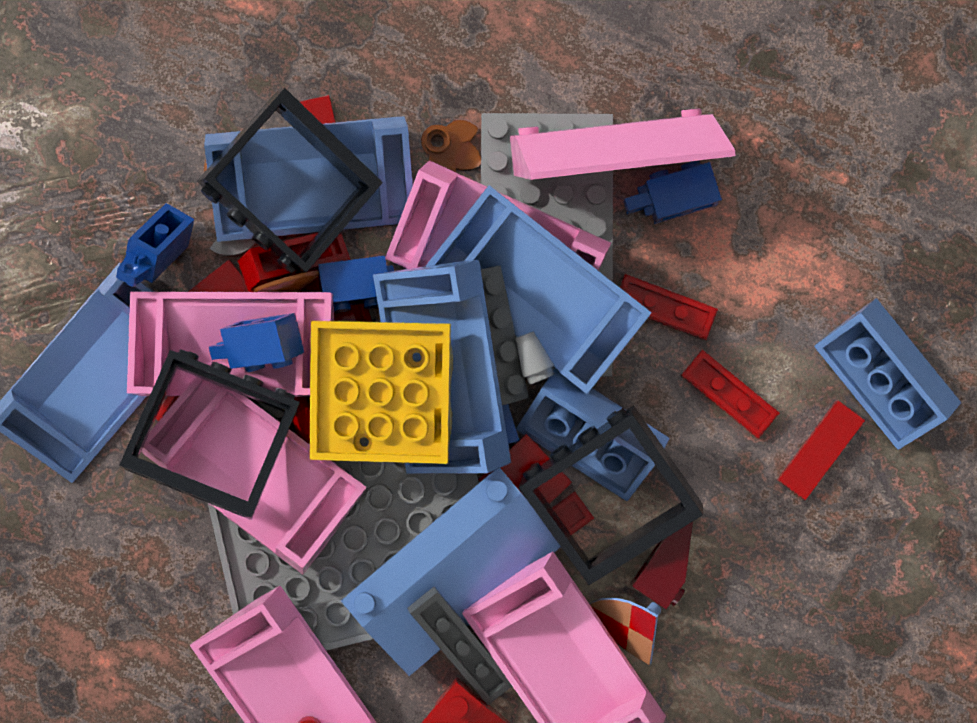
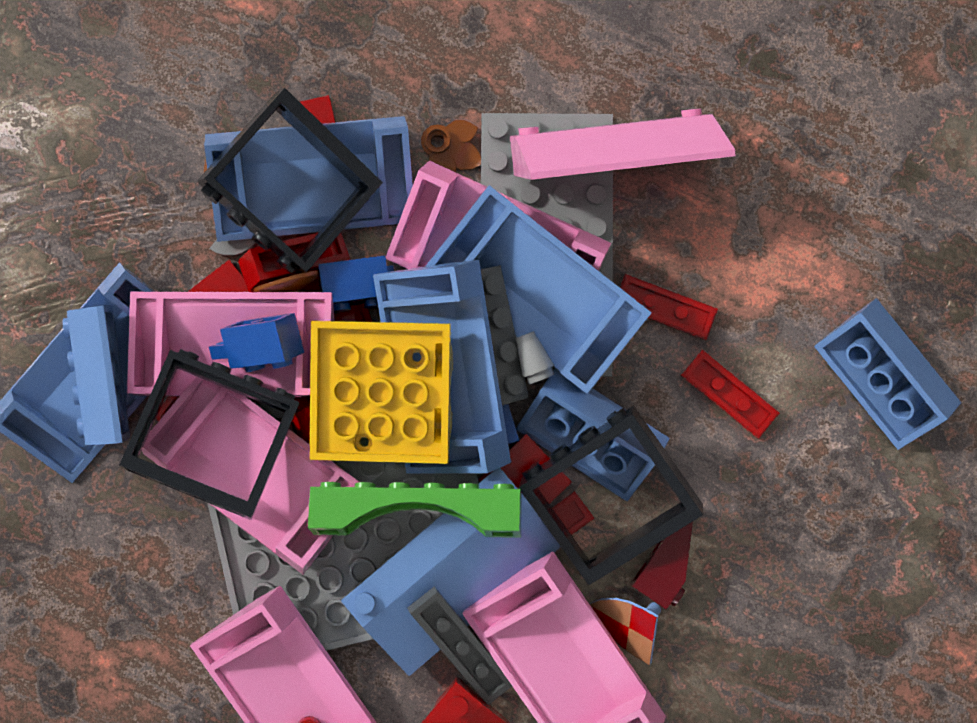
(97, 375): none -> medium blue slope
(155, 246): blue hinge -> none
(344, 509): none -> bright green arch
(676, 193): blue hinge -> none
(820, 450): red tile -> none

